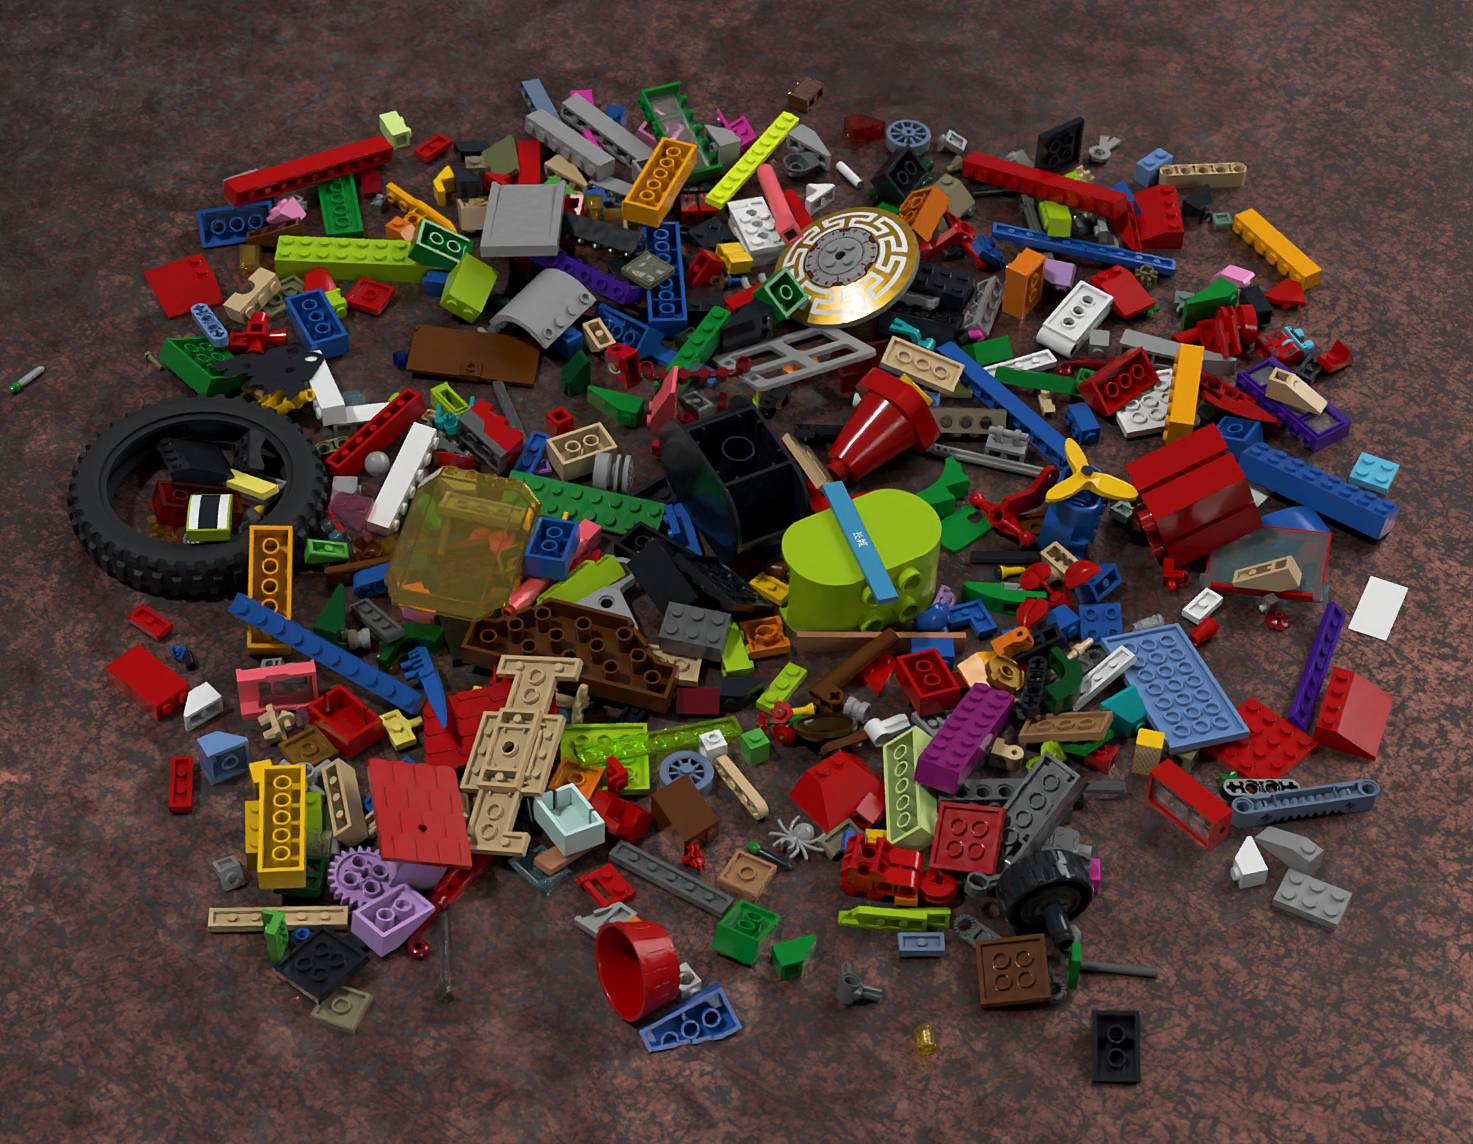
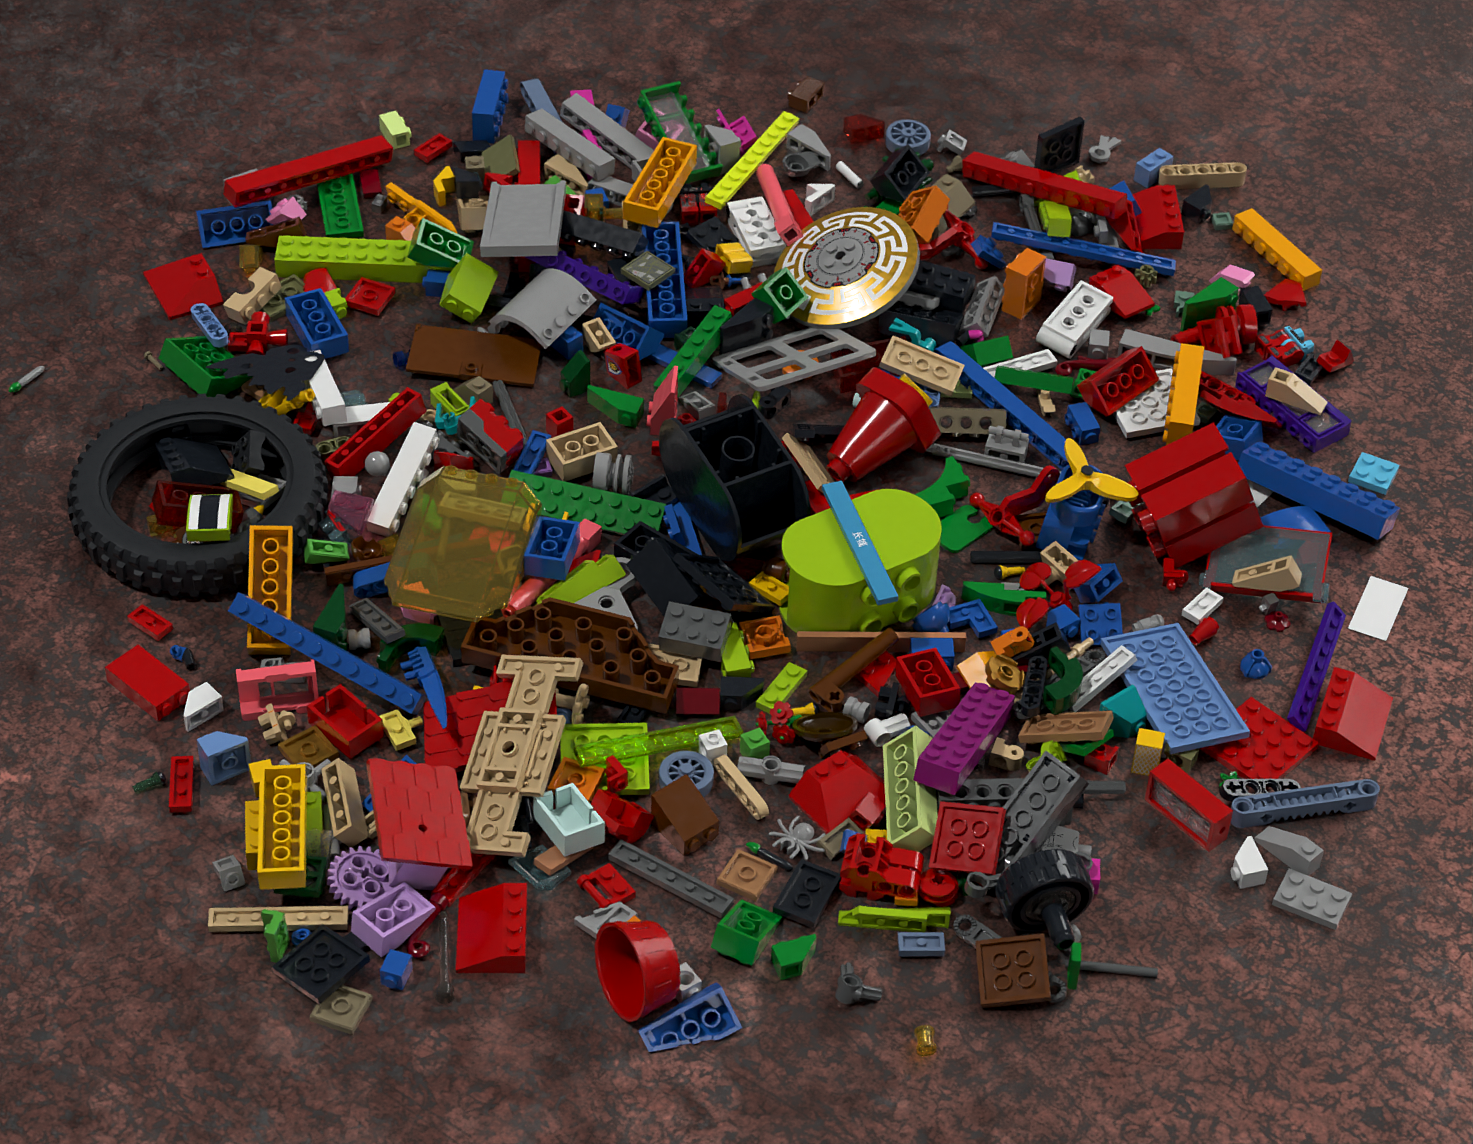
(157, 779): none -> clear green piece
(307, 419): none -> red plate
(396, 969): none -> blue brick
(475, 387): none -> dark tan slope
(490, 106): none -> blue brick
(493, 930): none -> red slope
(694, 857): red plant -> none
(742, 366): dark red bar -> none
(770, 769): none -> light grey piece
(807, 893): none -> black plate
(895, 703): none -> black hips
(1115, 1045): black slope -> none
(1255, 665): none -> blue piece

